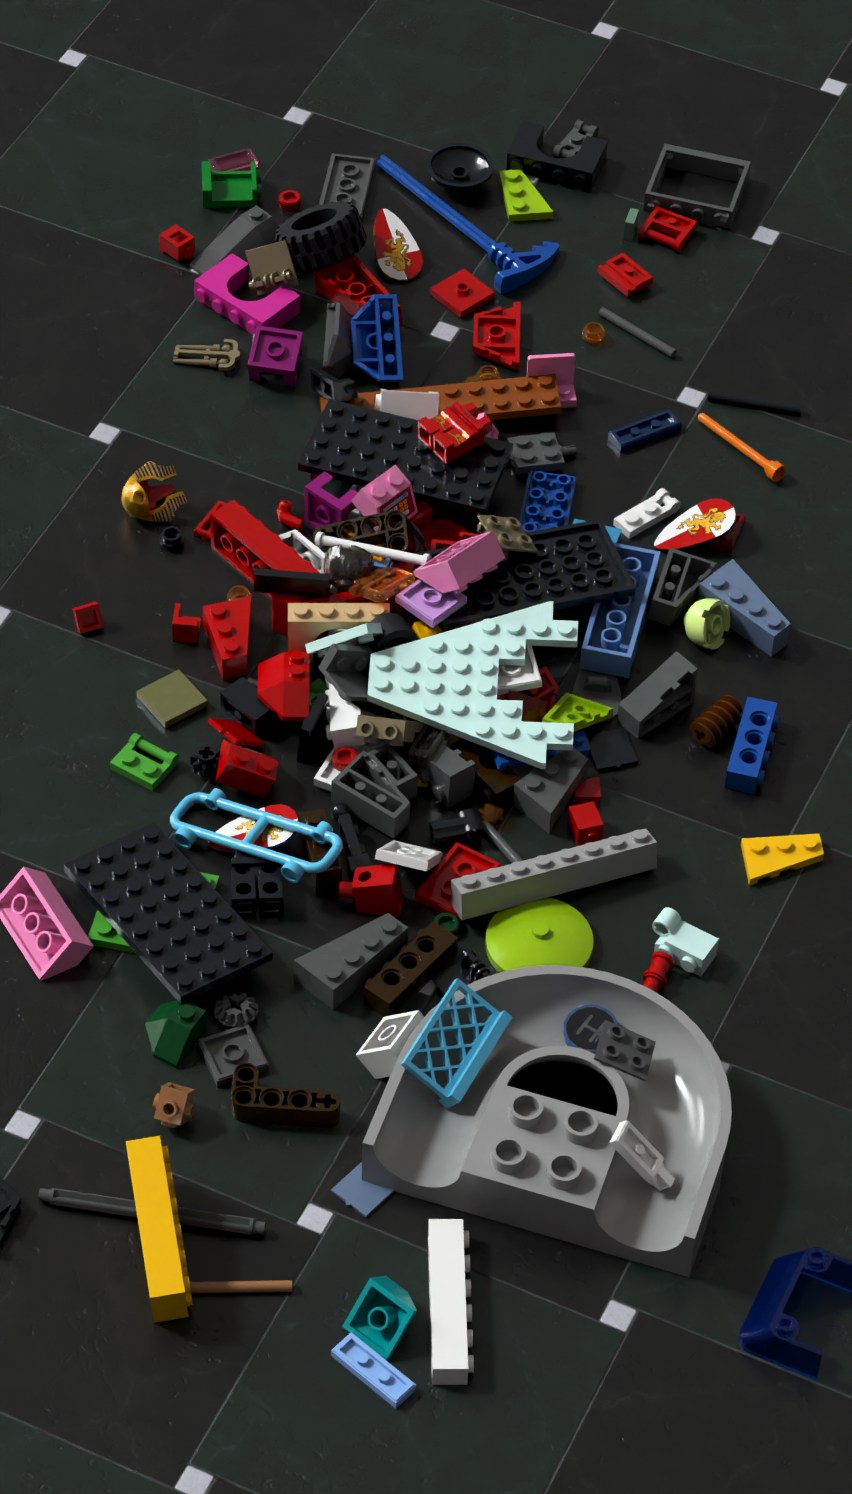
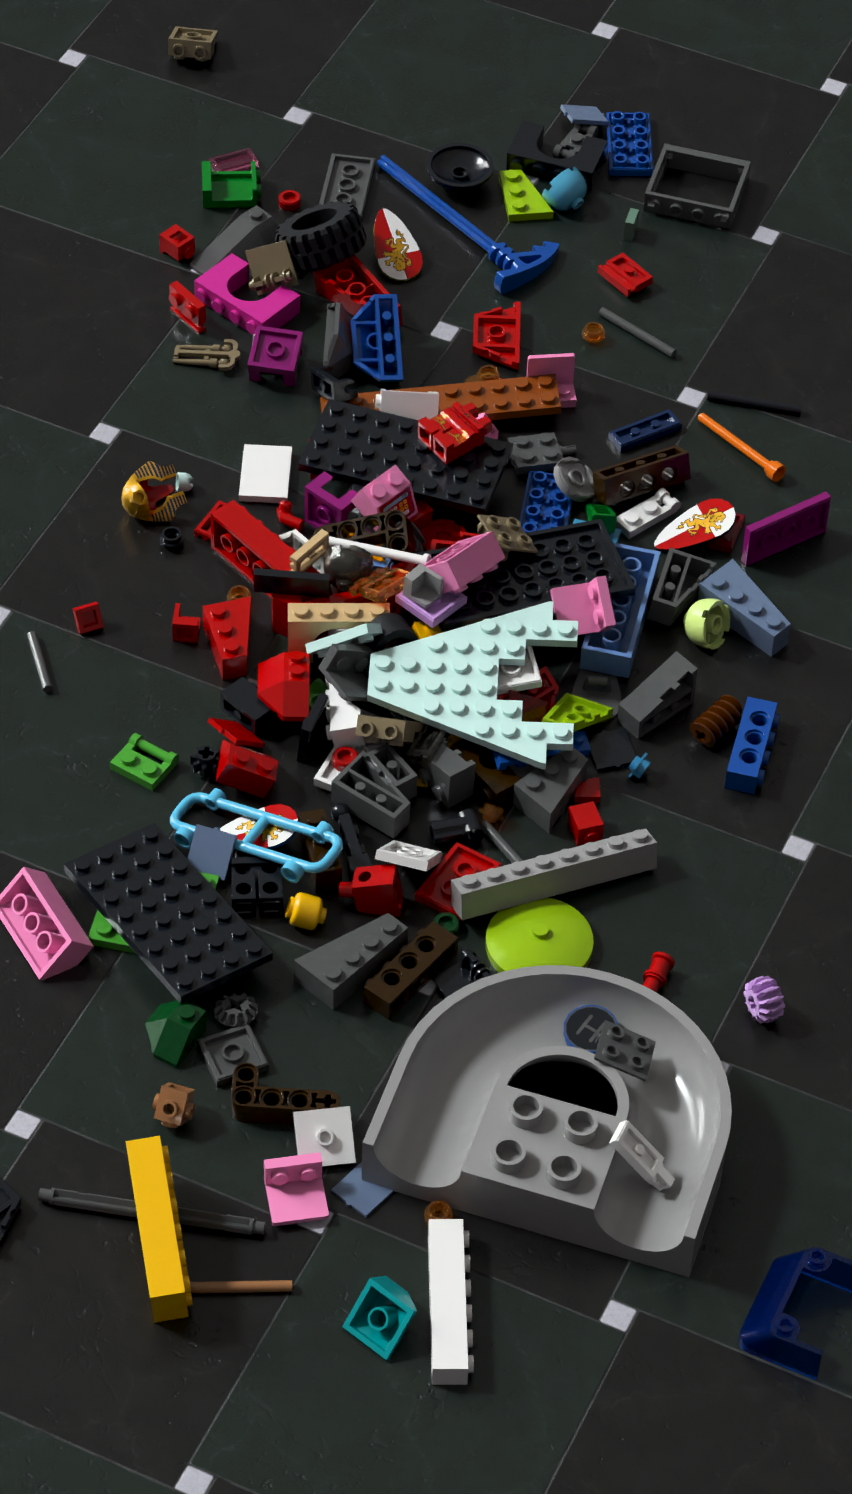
(40, 661): none -> dark grey bar
(172, 698): olive tile -> none
(182, 482): none -> light aqua hinge
(187, 307): none -> red plate
(192, 43): none -> dark tan plate
(212, 850): none -> sand blue piece
(265, 473): none -> white tile
(295, 1189): none -> bright pink bracket
(305, 911): none -> yellow head
(310, 552): none -> tan tile
(326, 1132): none -> white plate
(373, 1370): light blue tile -> none
(386, 1042): white brick -> none
(423, 586): none -> light grey panel
(438, 1208): none -> clear orange plate
(462, 293): red plate -> none
(472, 1059): medium azure fence -> none
(566, 190): none -> medium azure cylinder
(574, 479): none -> light grey tile
(584, 114): none -> sand blue piece
(585, 603): none -> bright pink bracket
(602, 512): none -> green slope
(629, 144): none -> blue tile
(639, 766): none -> dark azure plate
(641, 475): none -> dark brown brick
(670, 224): red plate -> none
(683, 942): light aqua hinge -> none
(764, 999): none -> lavender gear
(779, 853): yellow wing -> none
(785, 528): none -> magenta tile

